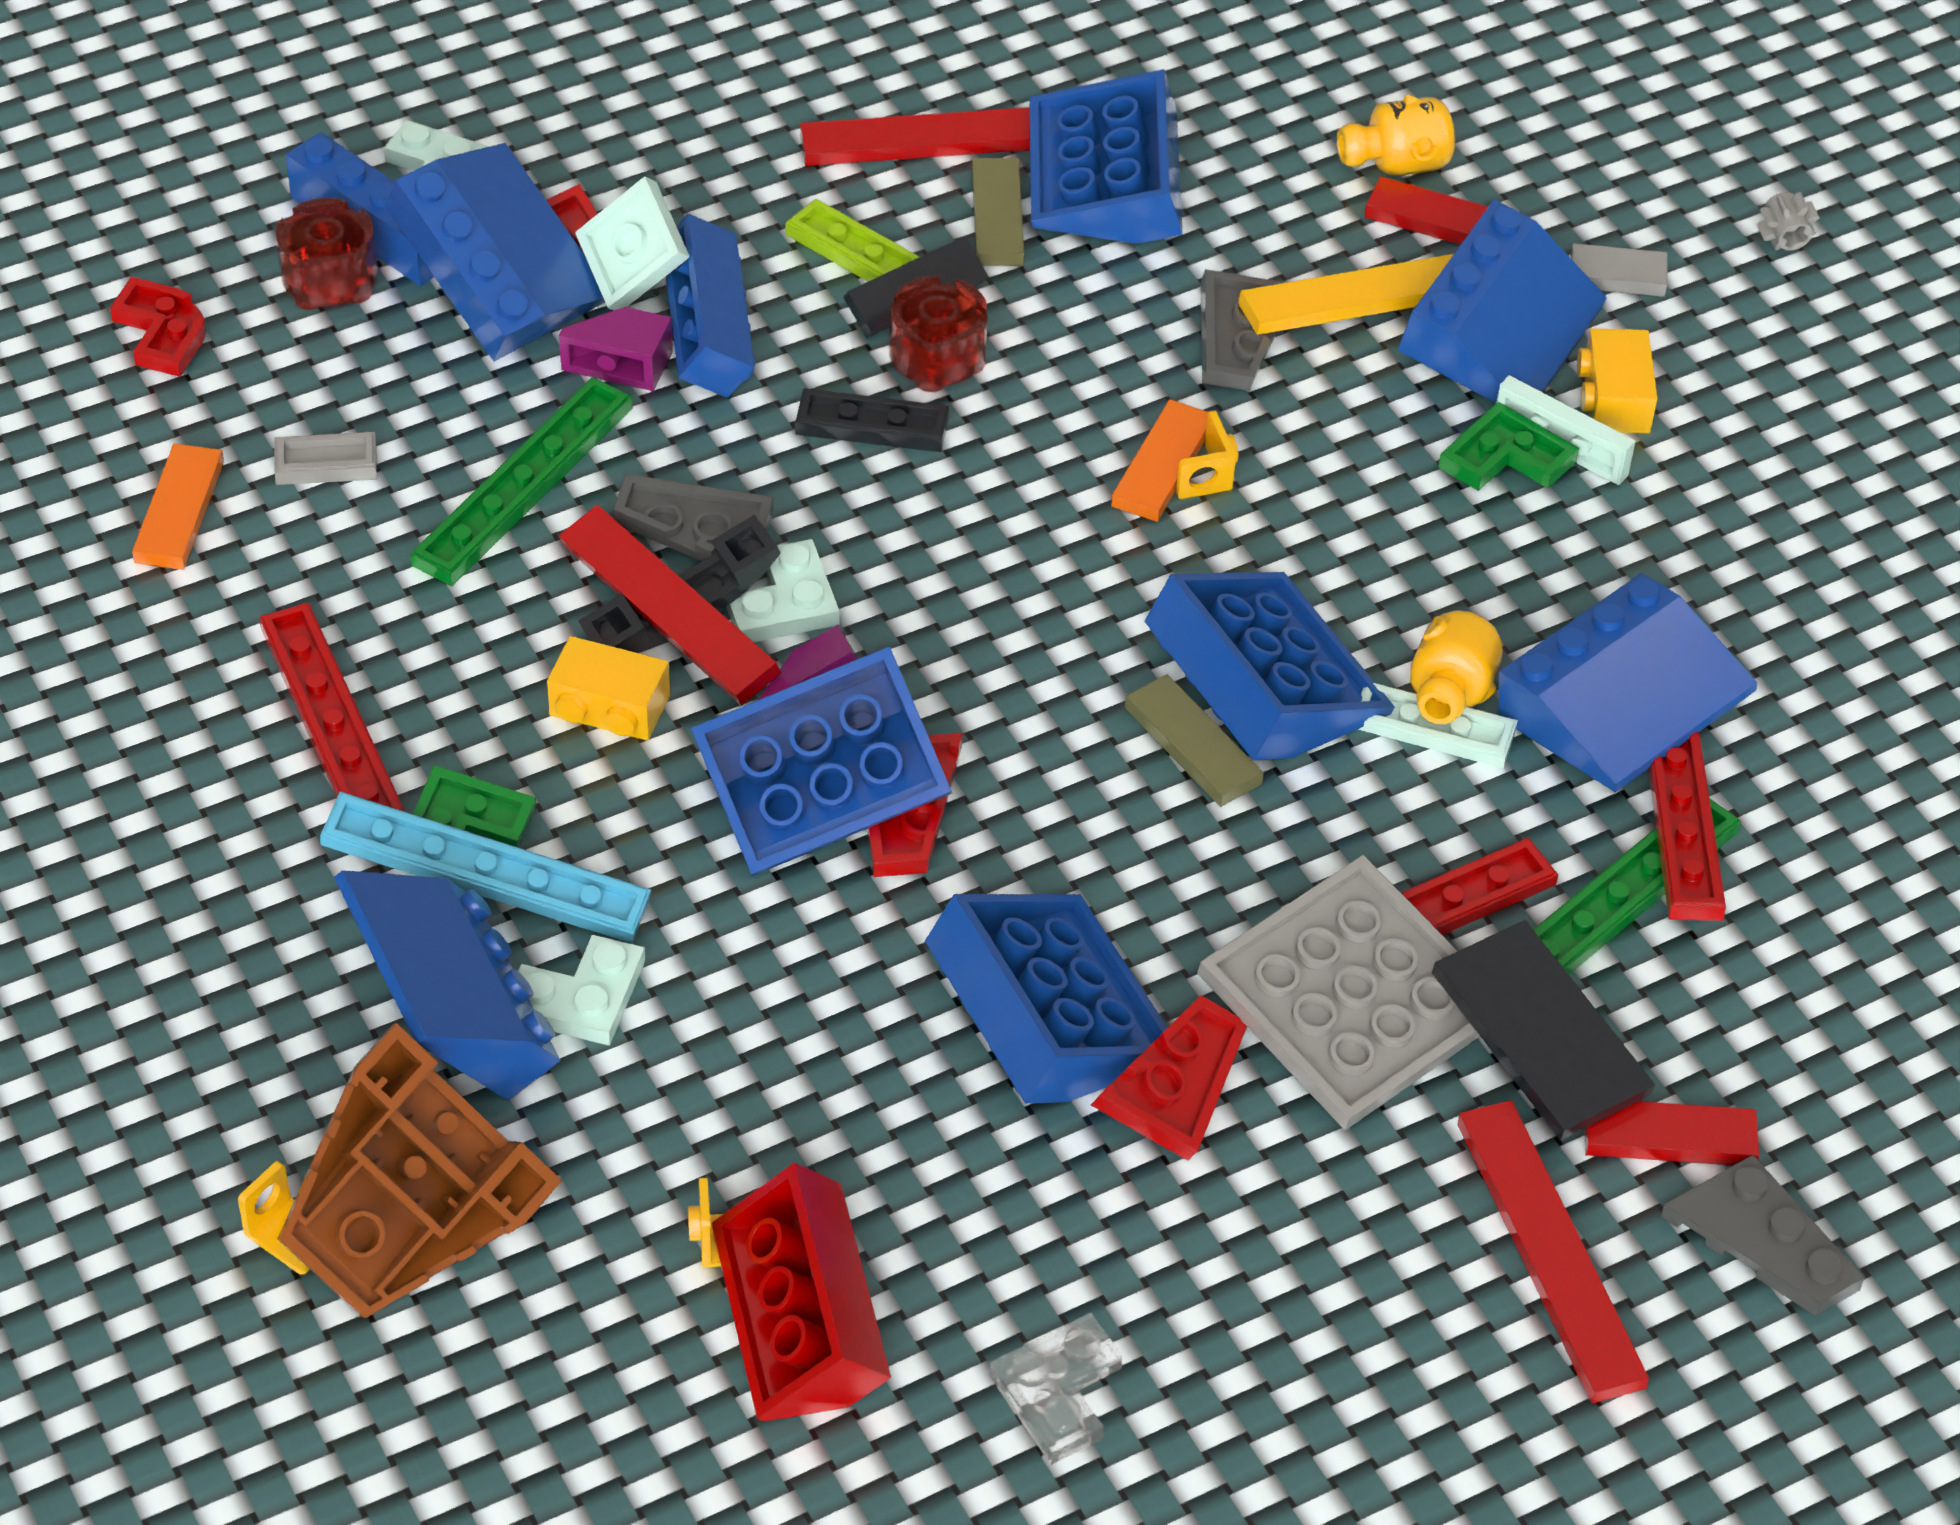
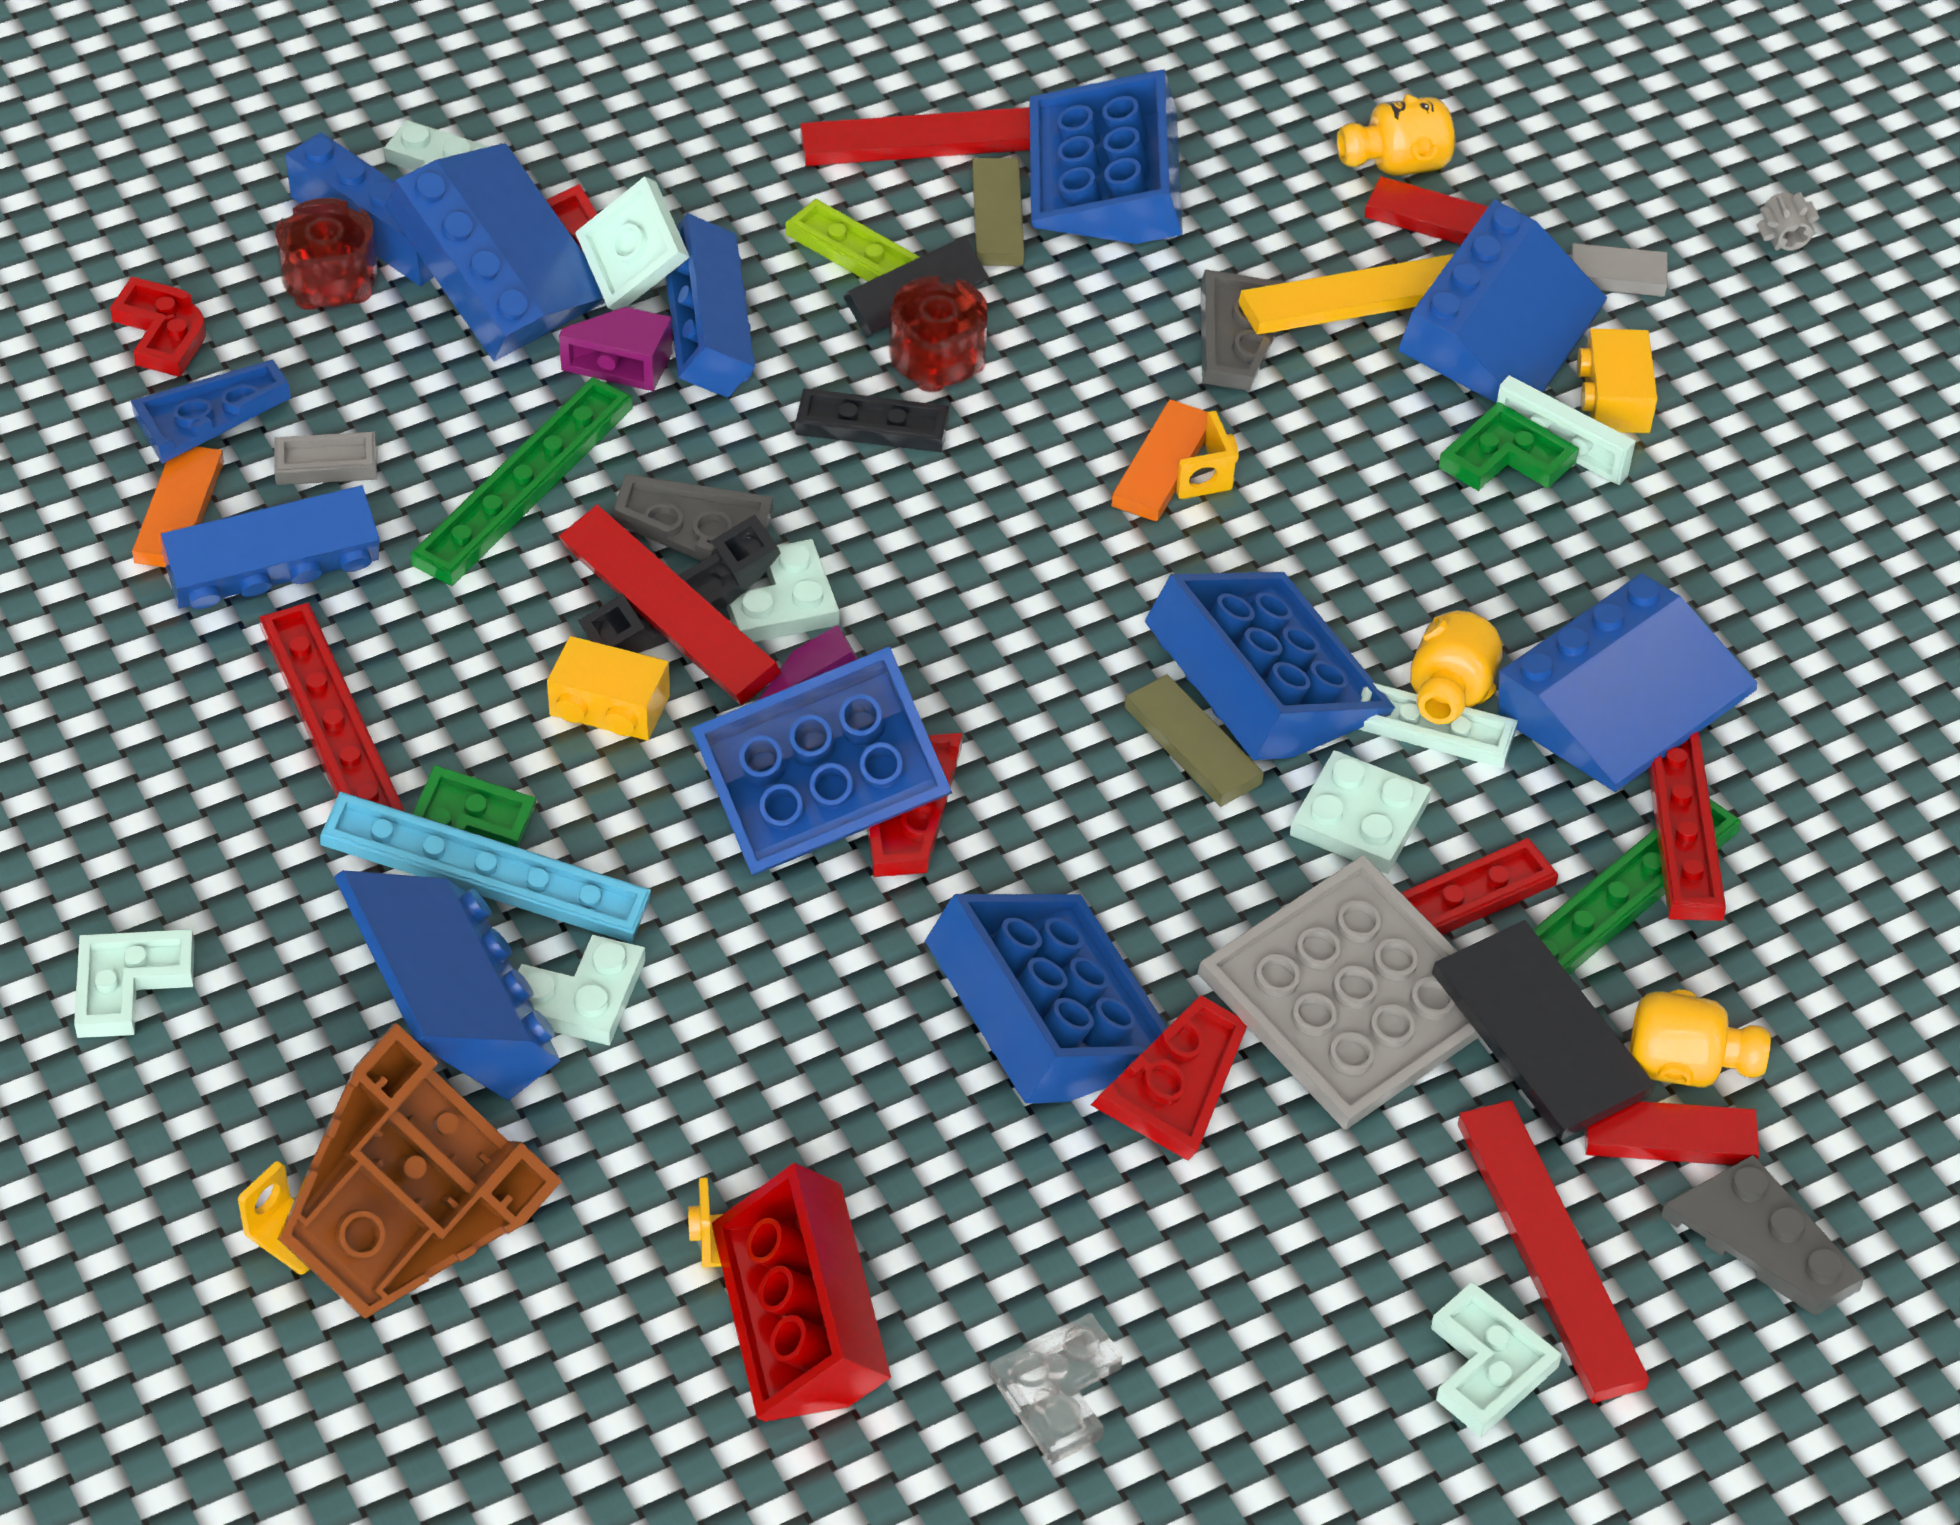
(119, 965): none -> light aqua plate
(206, 408): none -> blue wing
(270, 548): none -> blue brick
(1360, 811): none -> light aqua plate
(1502, 1354): none -> light aqua plate
(1689, 1040): none -> yellow piece

